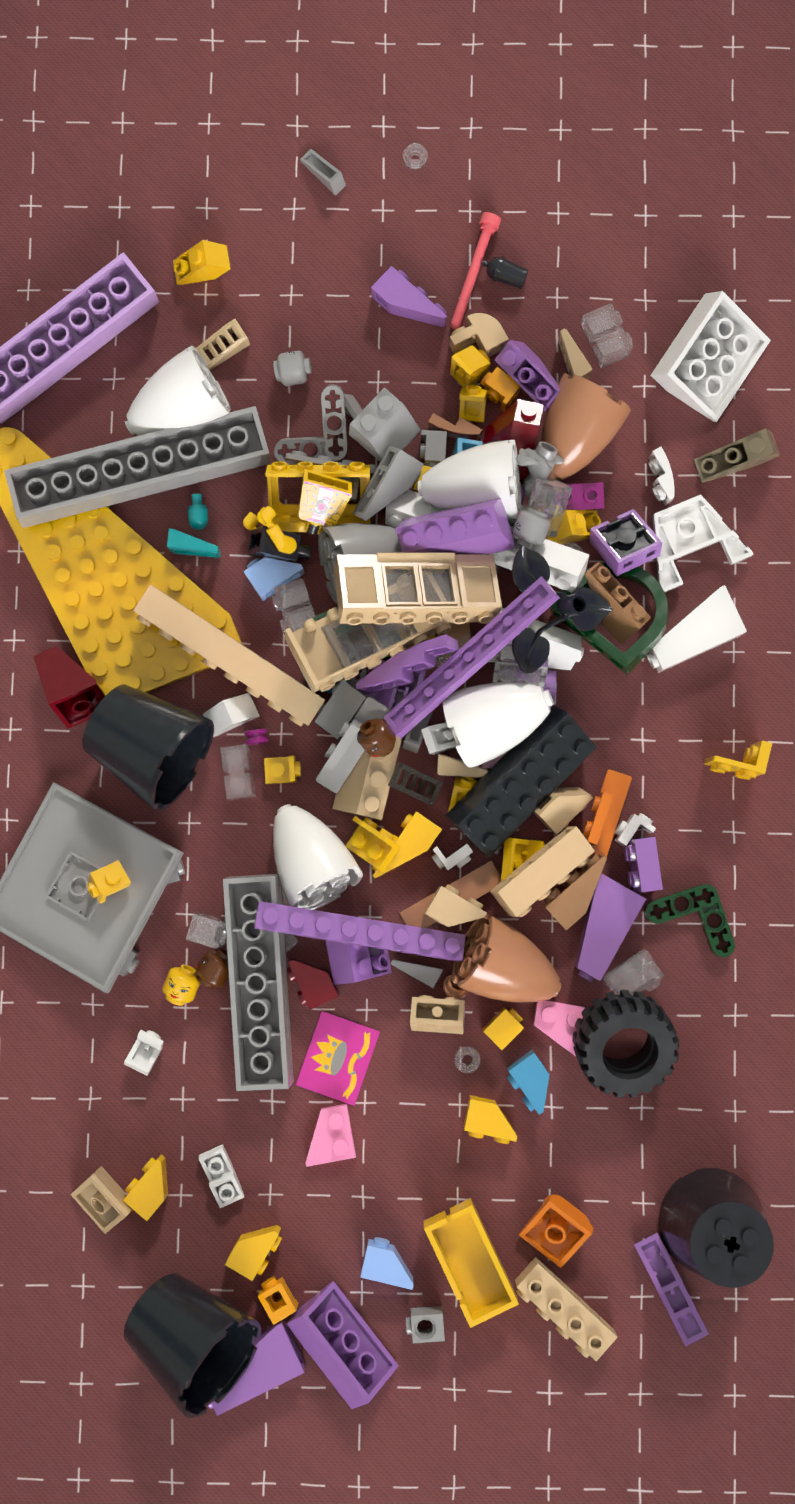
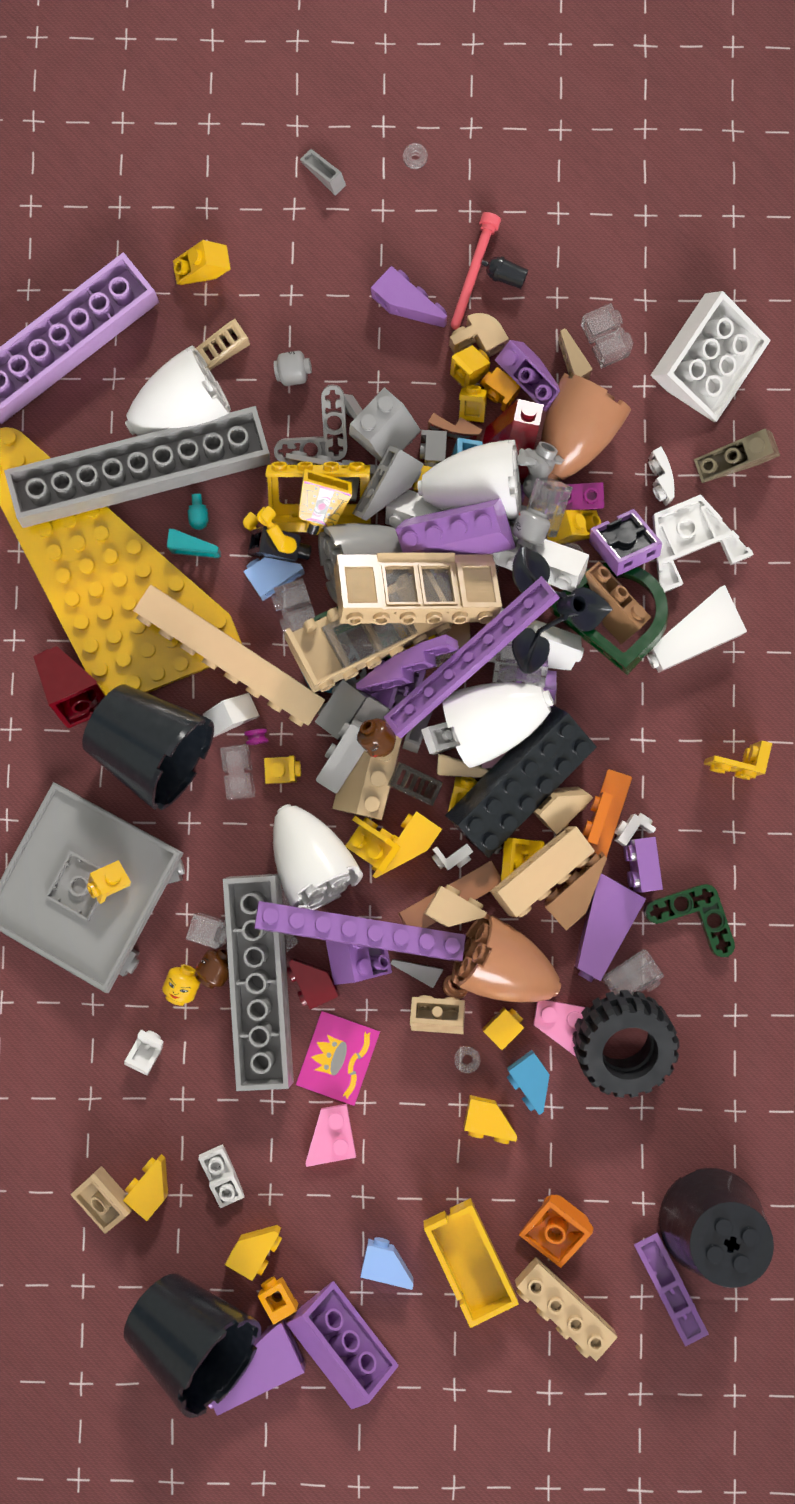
(434, 1333): light grey brick -> none

